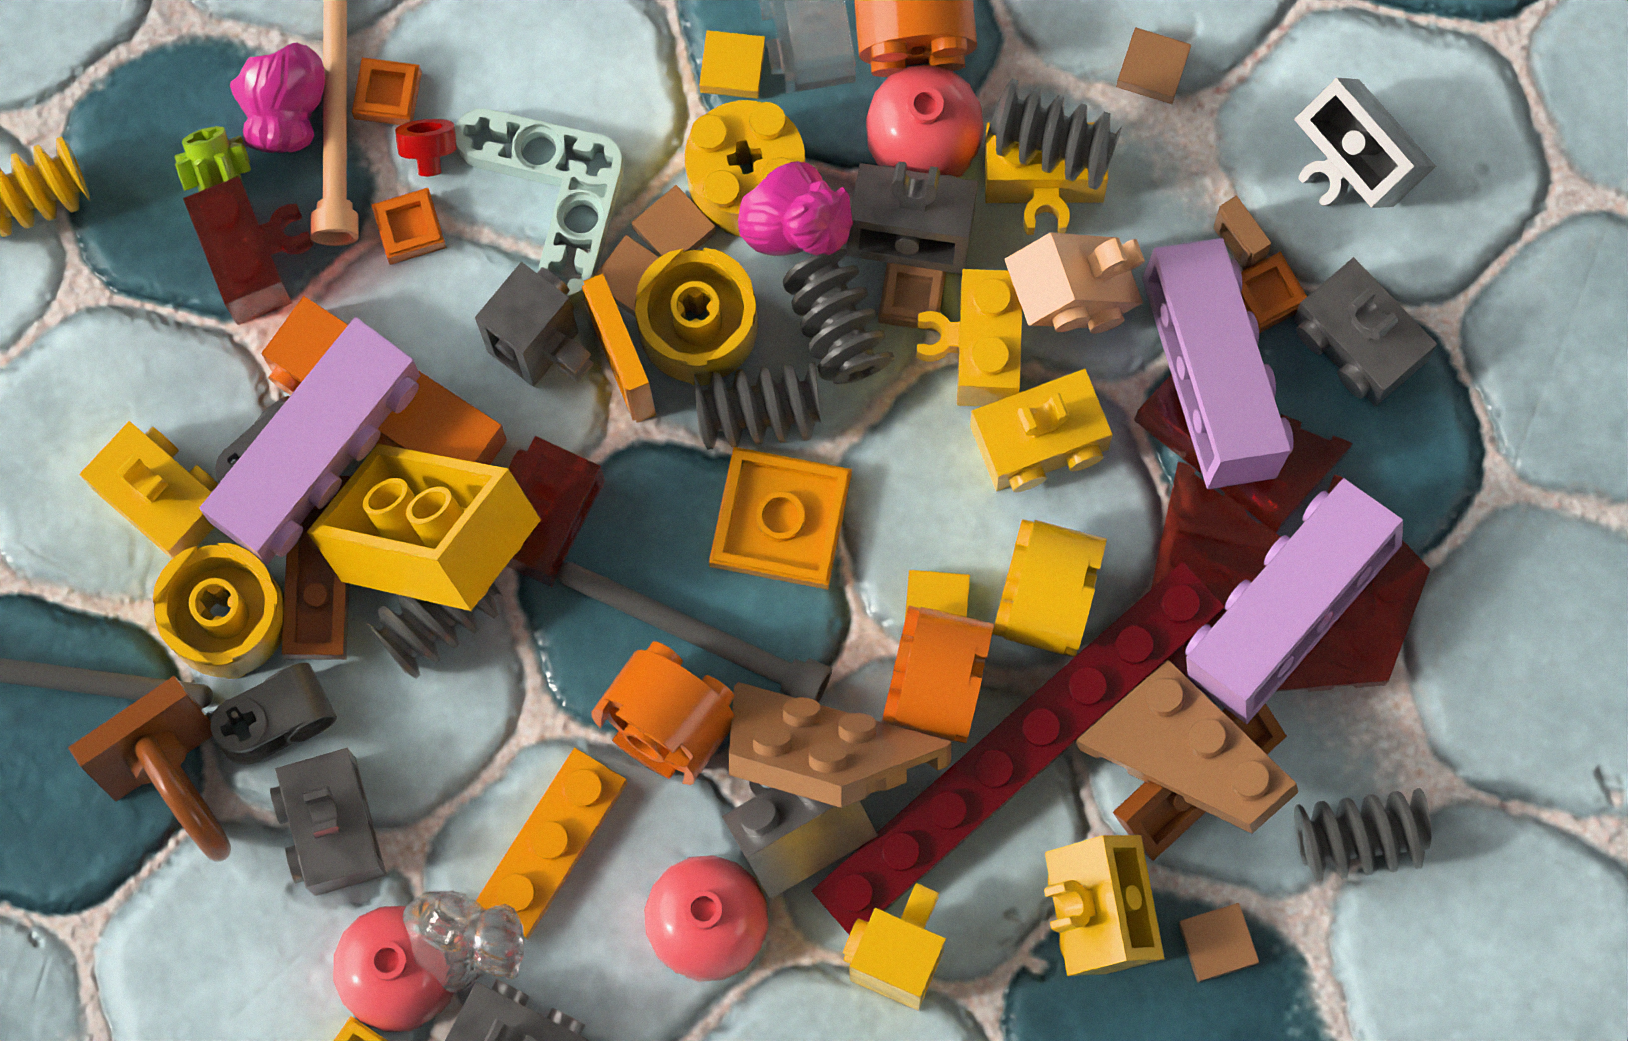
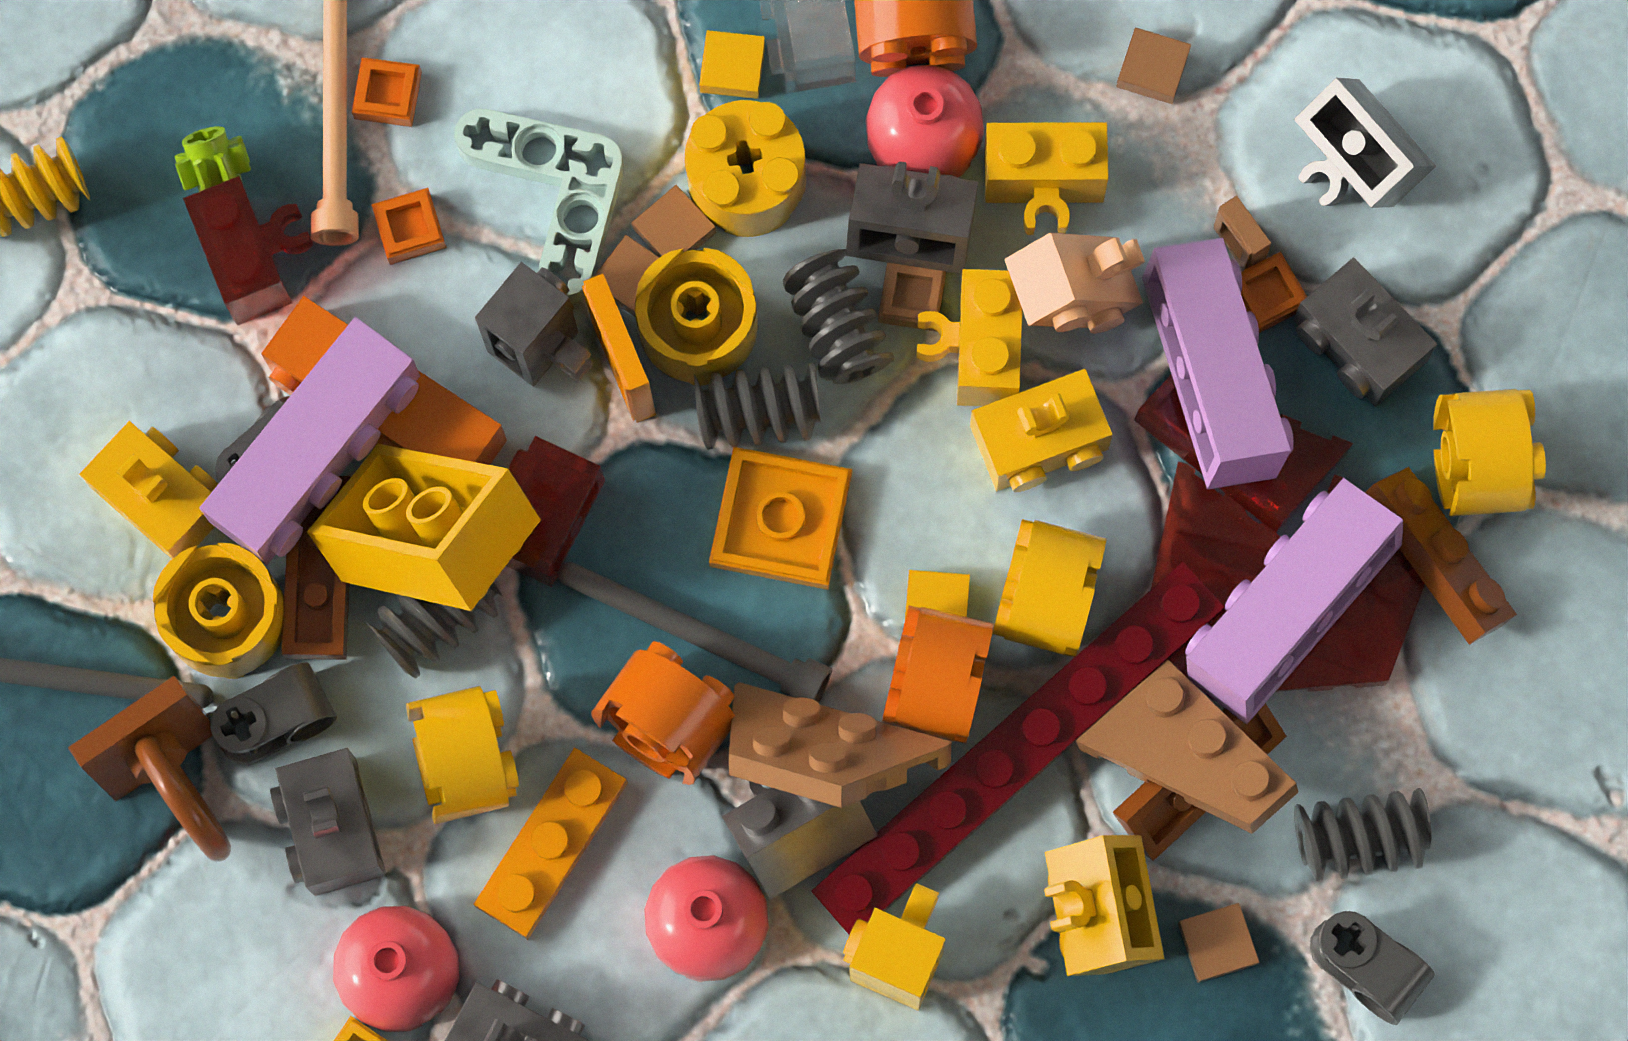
(279, 98): dark pink hair -> none
(426, 142): red tile -> none
(461, 753): none -> yellow brick
(462, 939): clear hair -> none
(795, 213): dark pink hair -> none
(1053, 134): dark grey piece -> none
(1377, 970): none -> dark grey piece
(1443, 558): none -> dark orange plate
(1487, 452): none -> yellow brick

